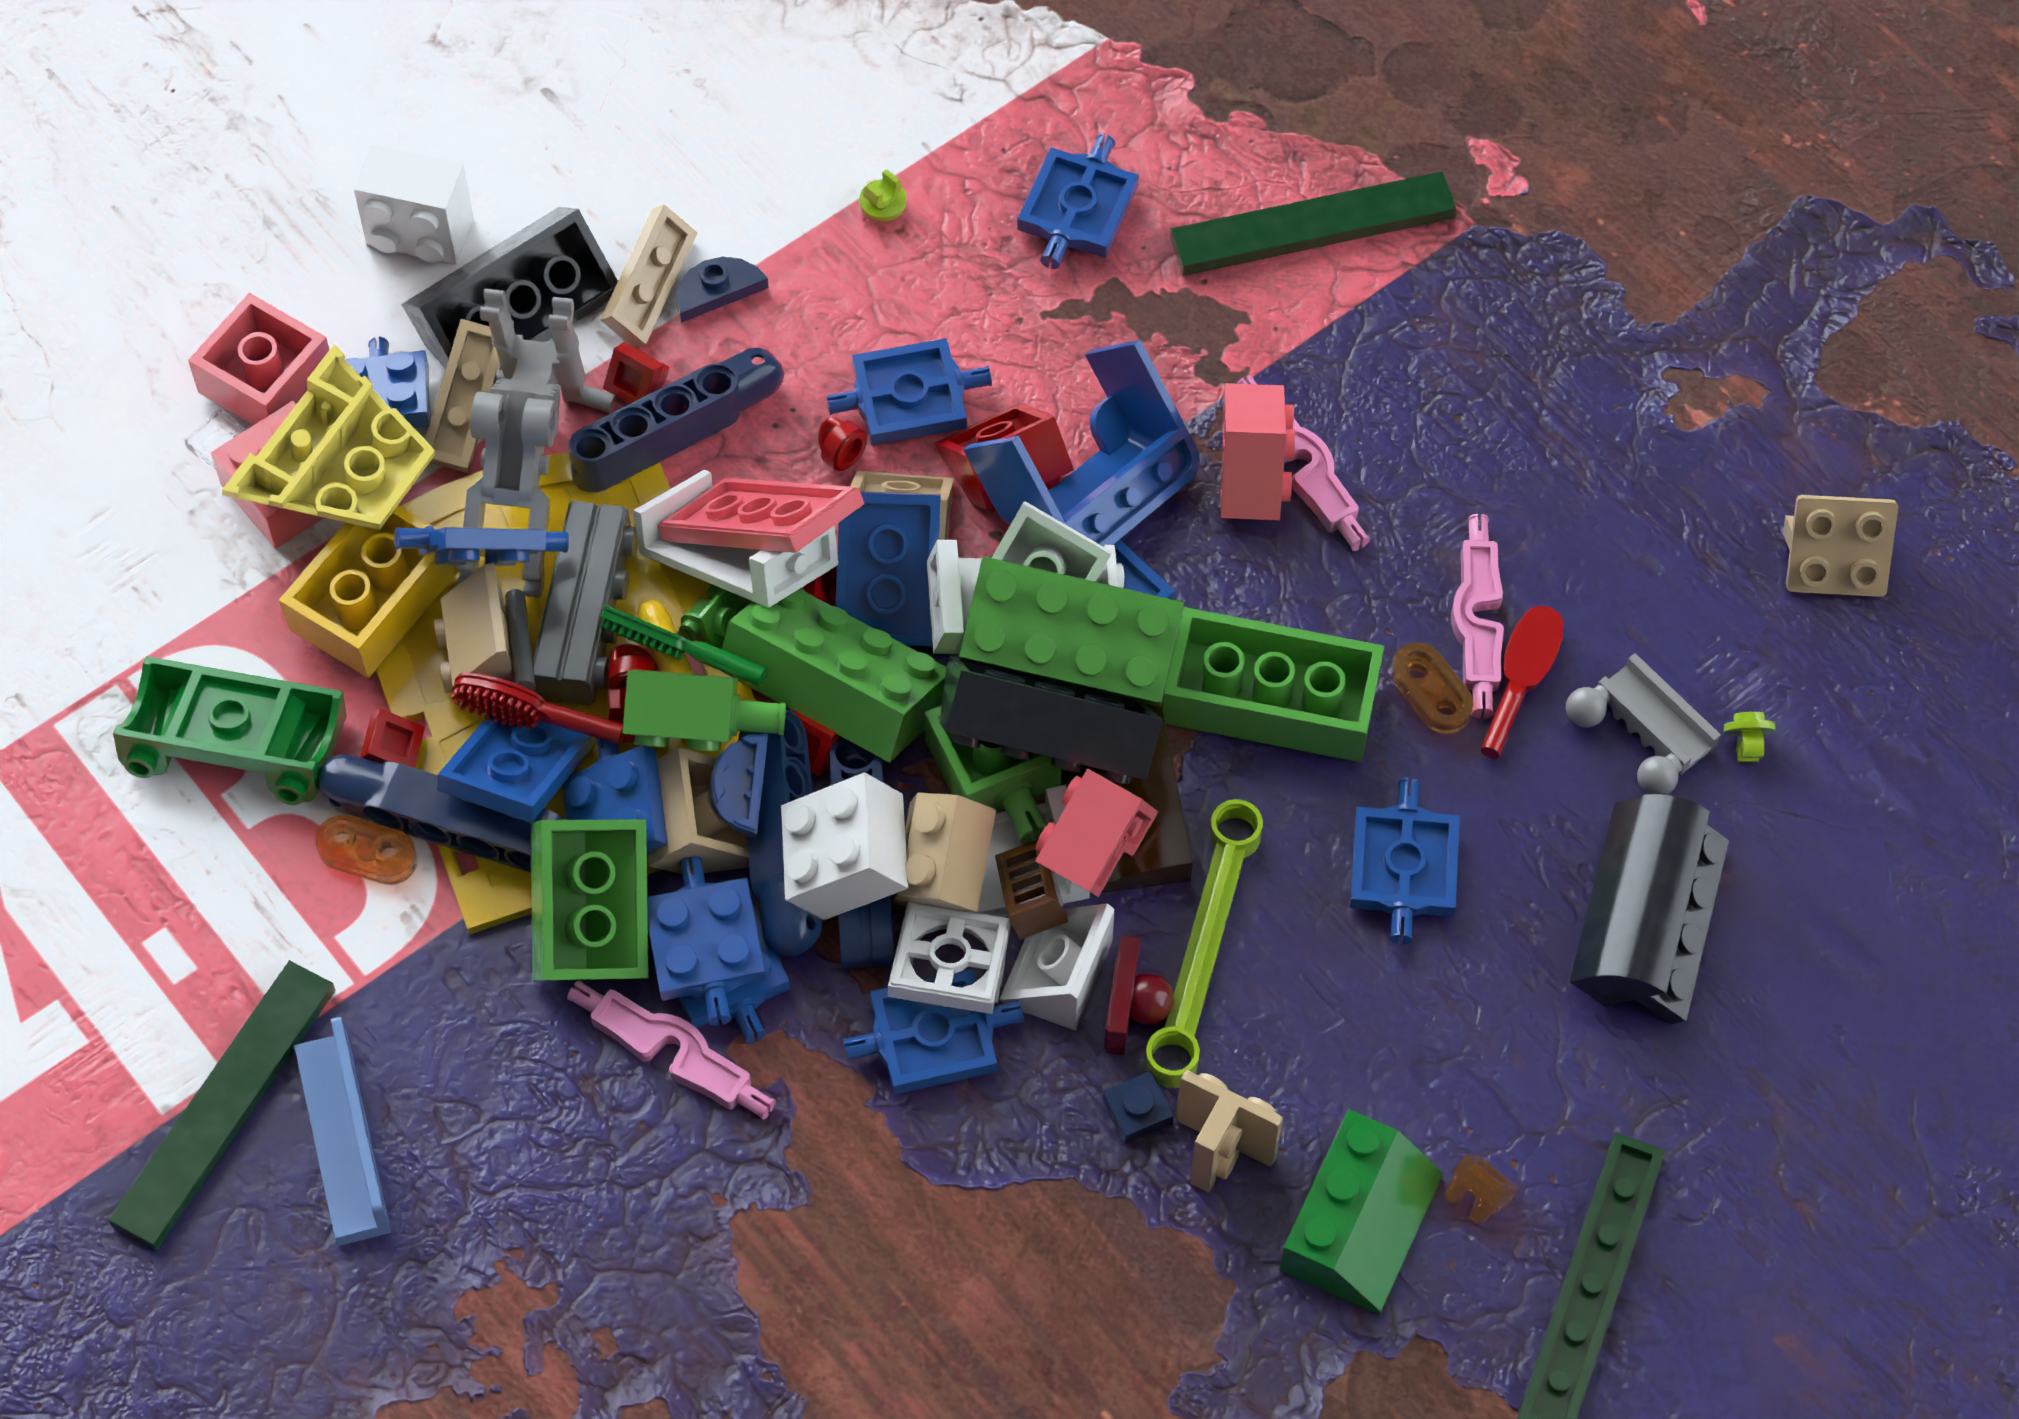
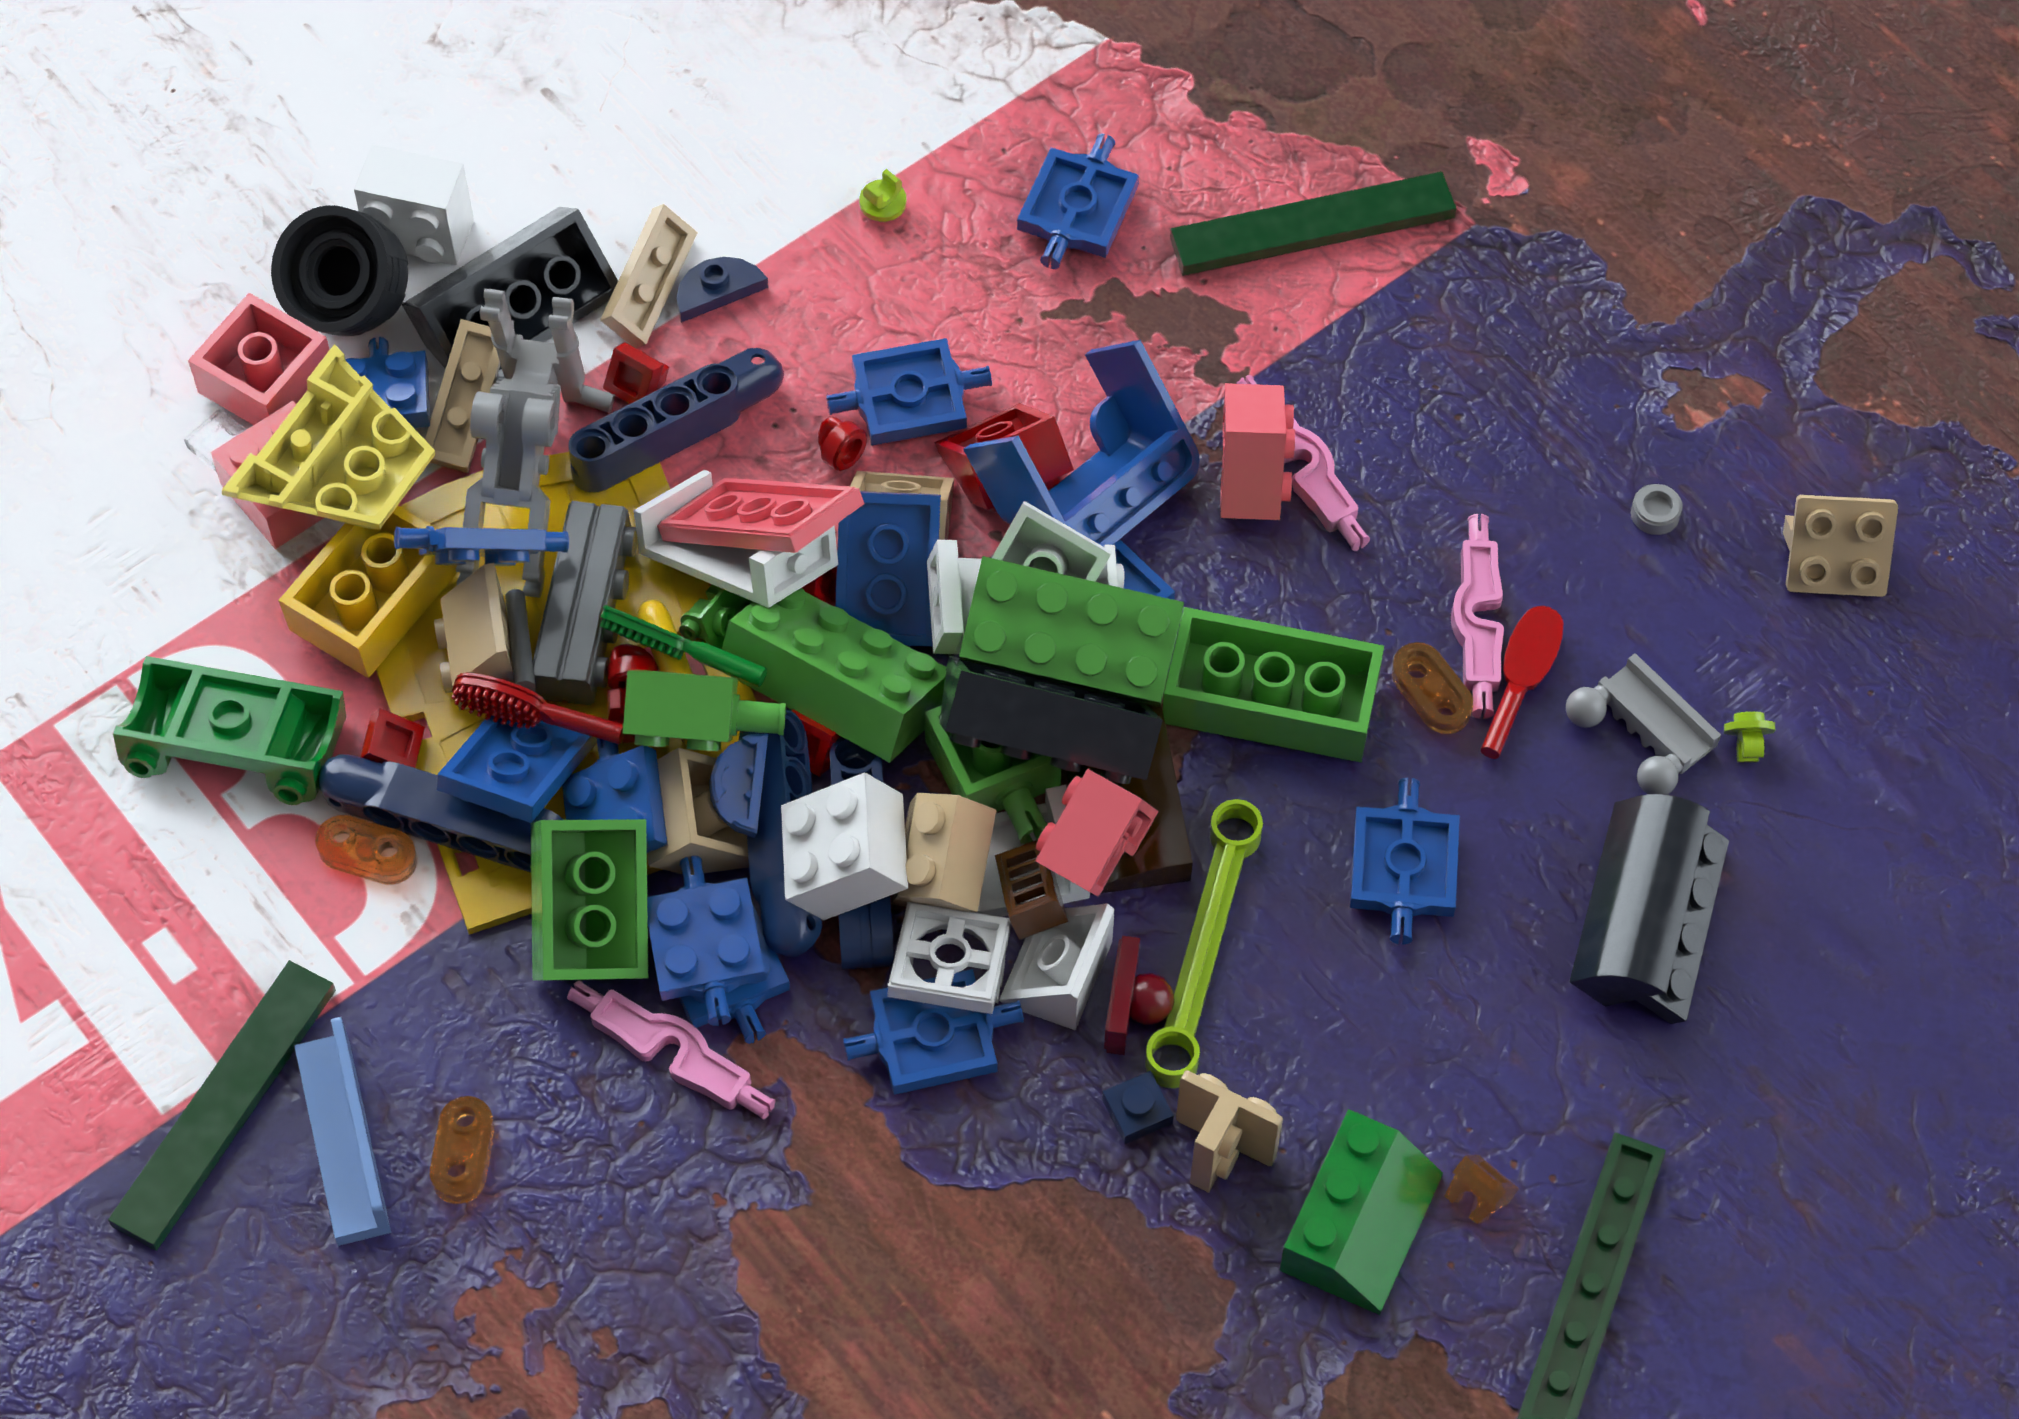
(339, 271): none -> black piece
(462, 1146): none -> clear orange plate
(1656, 509): none -> light grey tile

